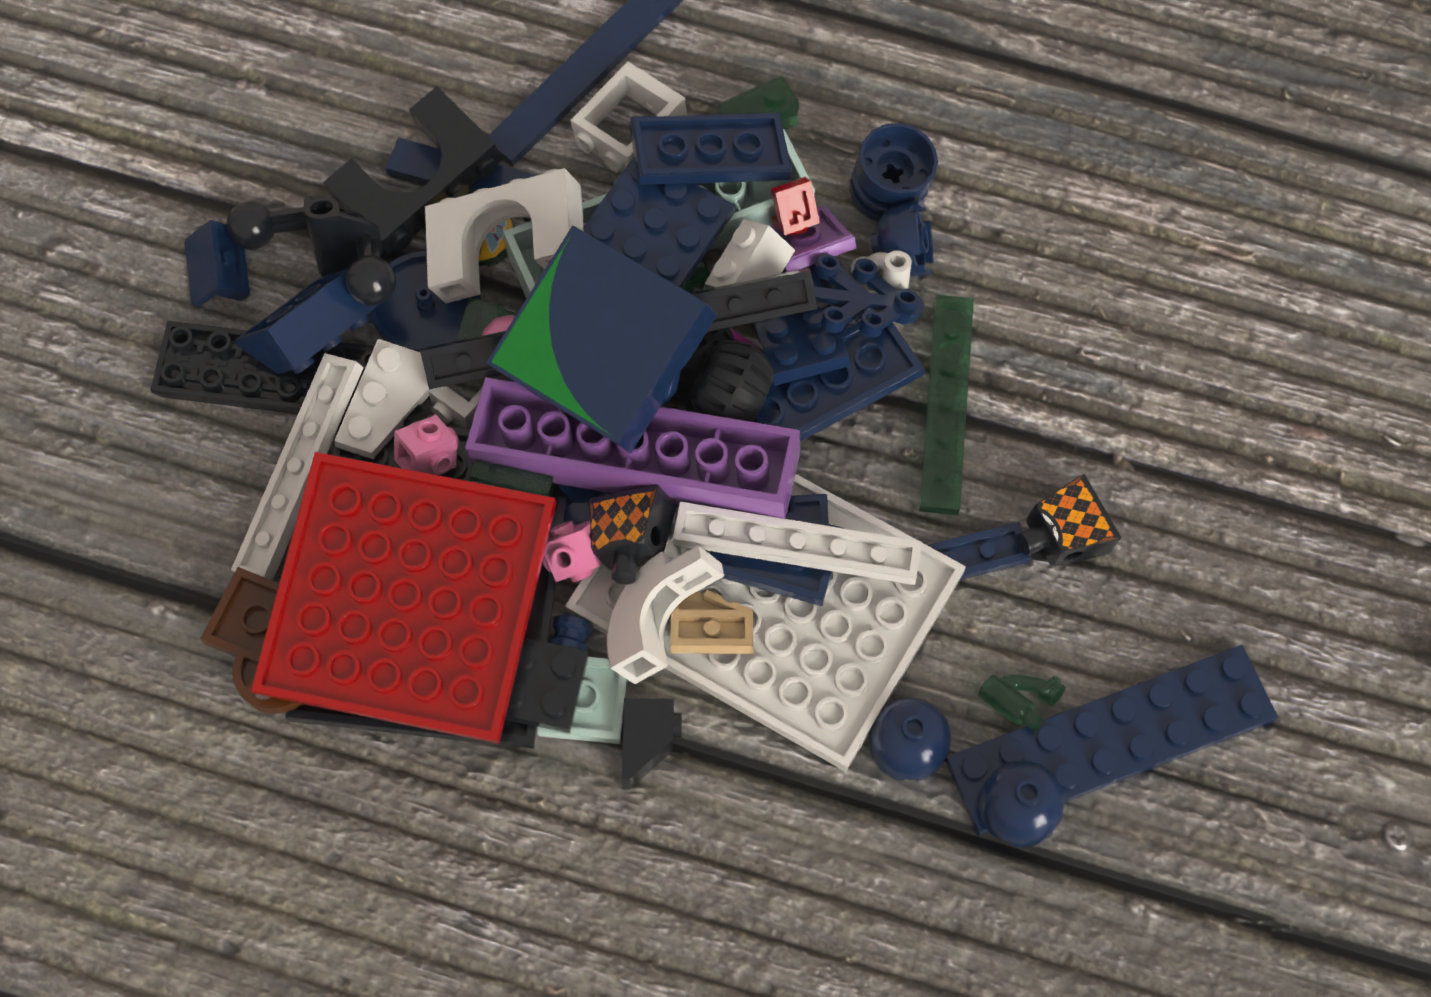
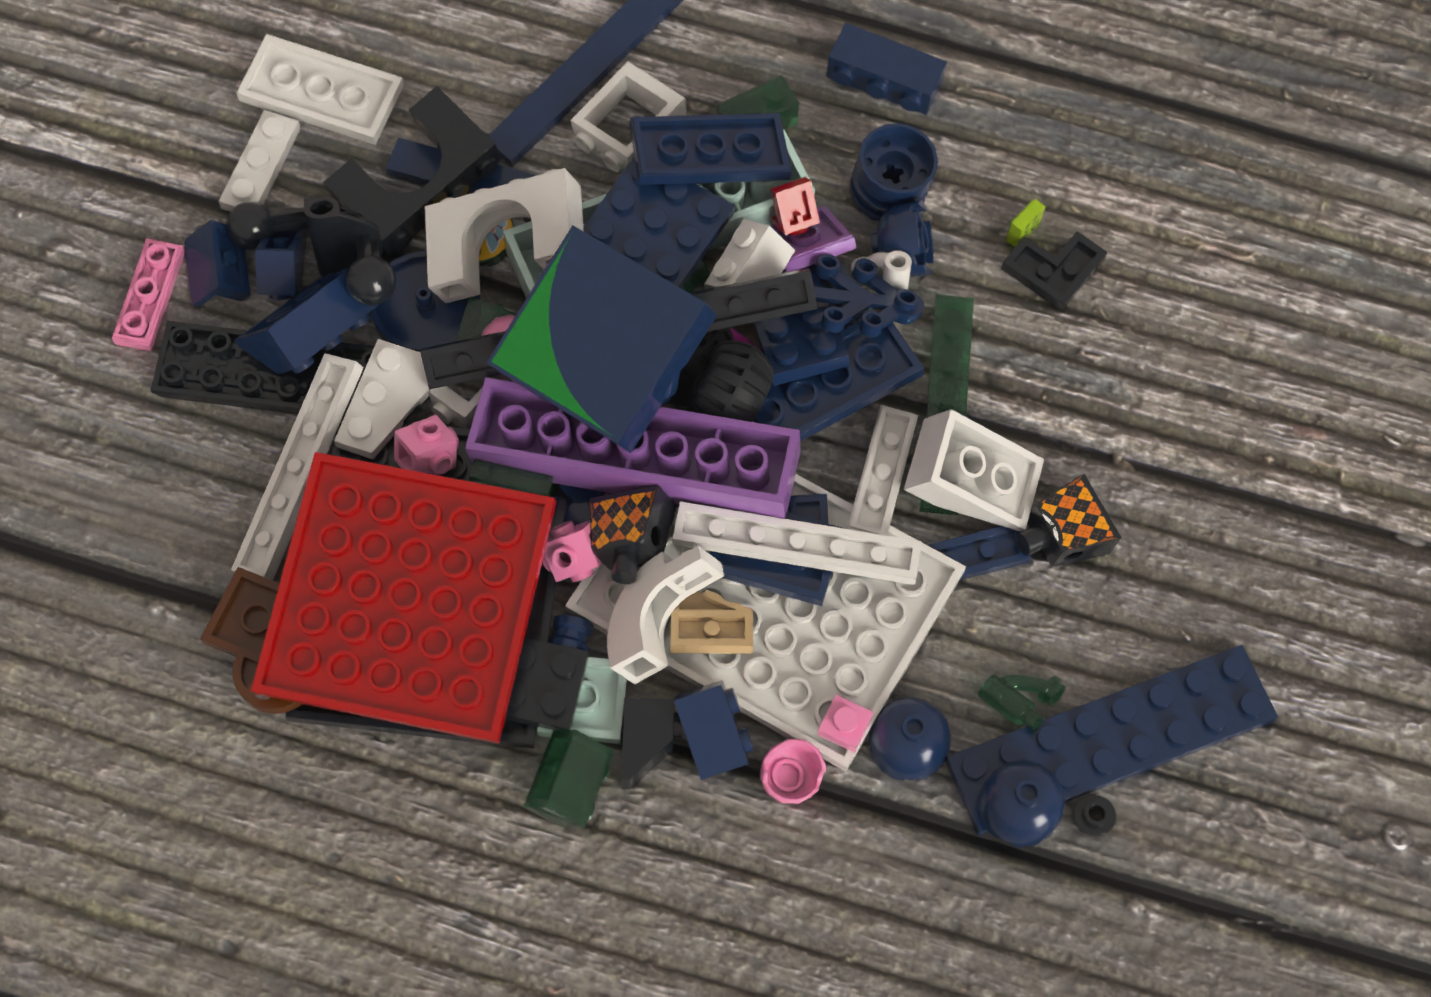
(144, 312): none -> bright pink tile
(260, 160): none -> white plate
(281, 264): none -> dark blue slope
(320, 89): none -> white plate
(569, 779): none -> clear green brick
(713, 729): none -> dark blue brick
(792, 771): none -> bright pink hair
(845, 723): none -> bright pink plate
(882, 471): none -> white tile
(886, 69): none -> dark blue brick
(973, 471): none -> white slope
(1025, 222): none -> lime tile
(1054, 277): none -> black plate
(1089, 826): none -> black plate

